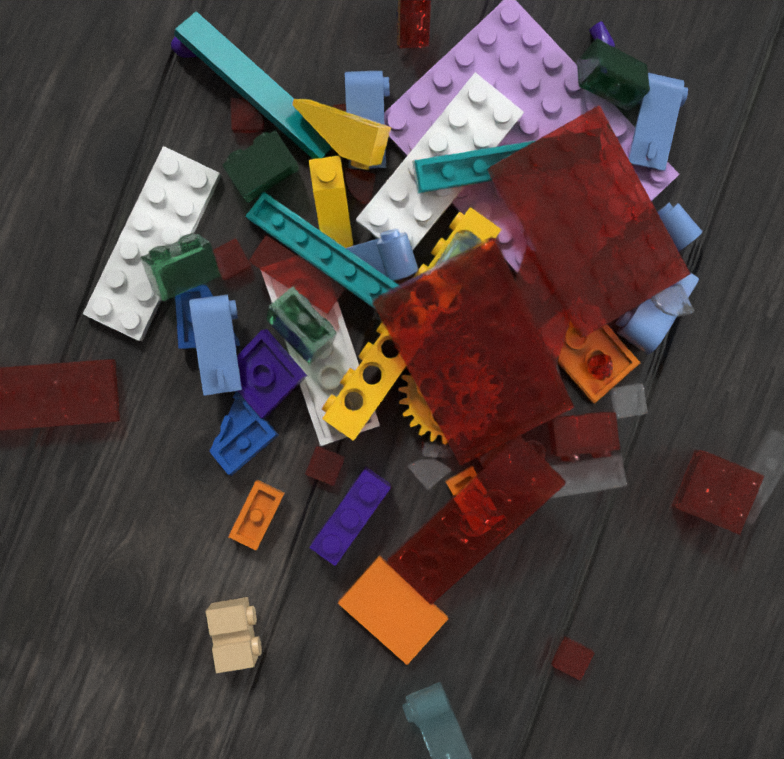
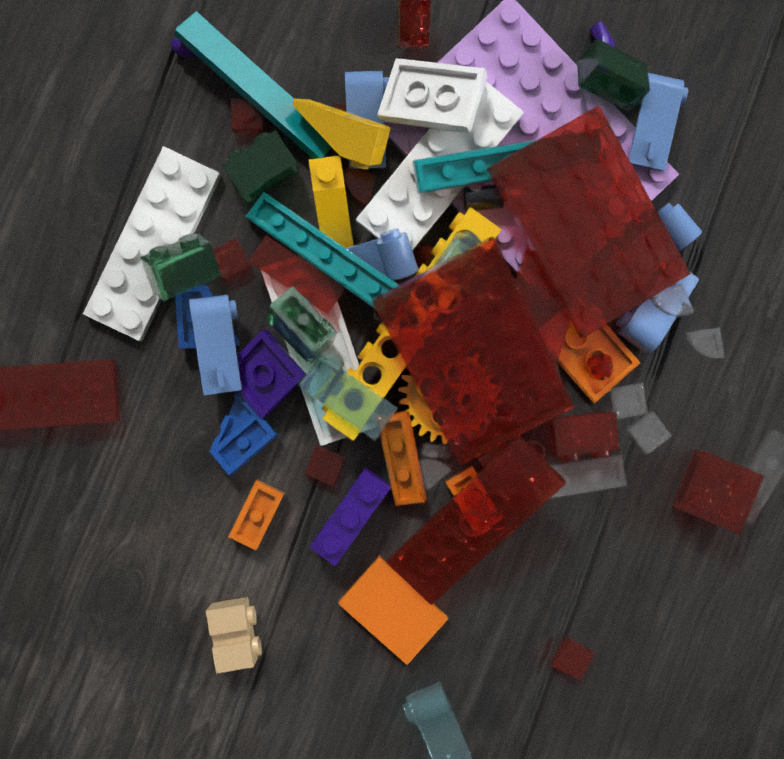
(347, 396): none -> clear light blue door
(402, 460): none -> orange tile
(423, 254): none -> clear red hinge
(433, 95): none -> white plate
(482, 197): none -> black piece
(649, 432): none -> clear tile
(707, 342): none -> clear tile

